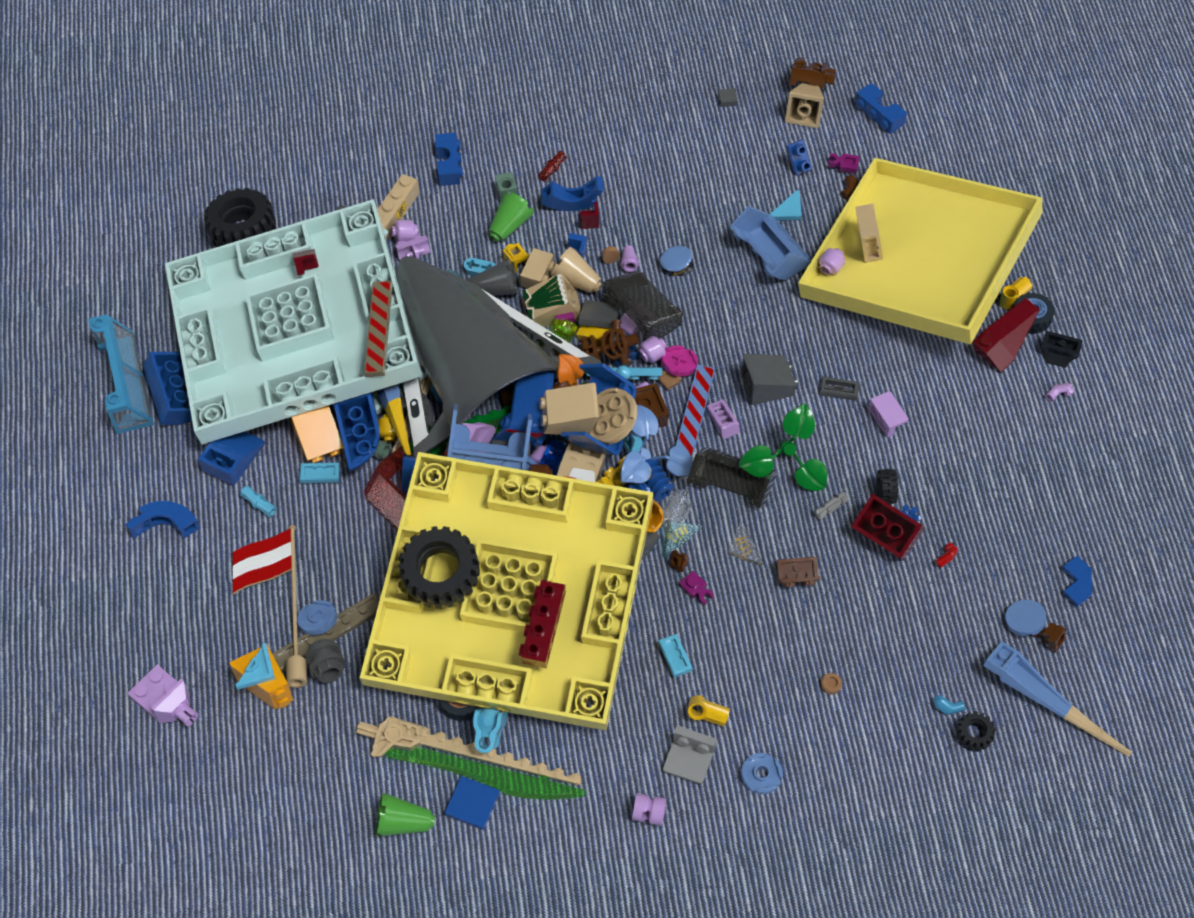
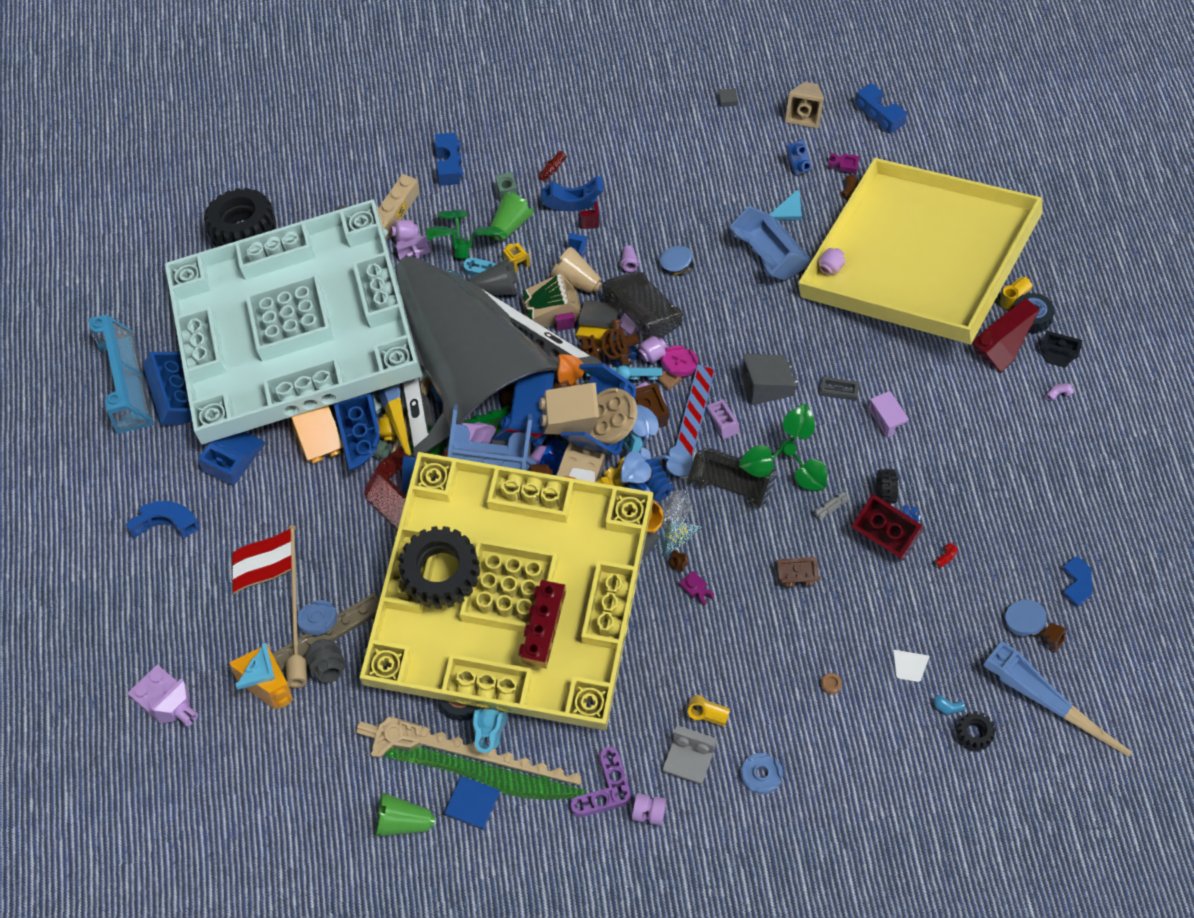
(258, 501): medium azure pin -> none
(305, 260): dark red panel -> none
(320, 472): medium azure plate -> none
(378, 329): dark tan tile -> none
(461, 245): none -> green plant
(537, 268): tan brick -> none
(563, 328): clear neon green hat -> none
(609, 793): none -> medium lavender beam
(610, 254): medium nougat tile -> none
(675, 655): medium azure plate -> none
(744, 547): clear tile -> none
(813, 74): reddish brown hips -> none
(869, 233): tan window -> none
(910, 665): none -> white sticker

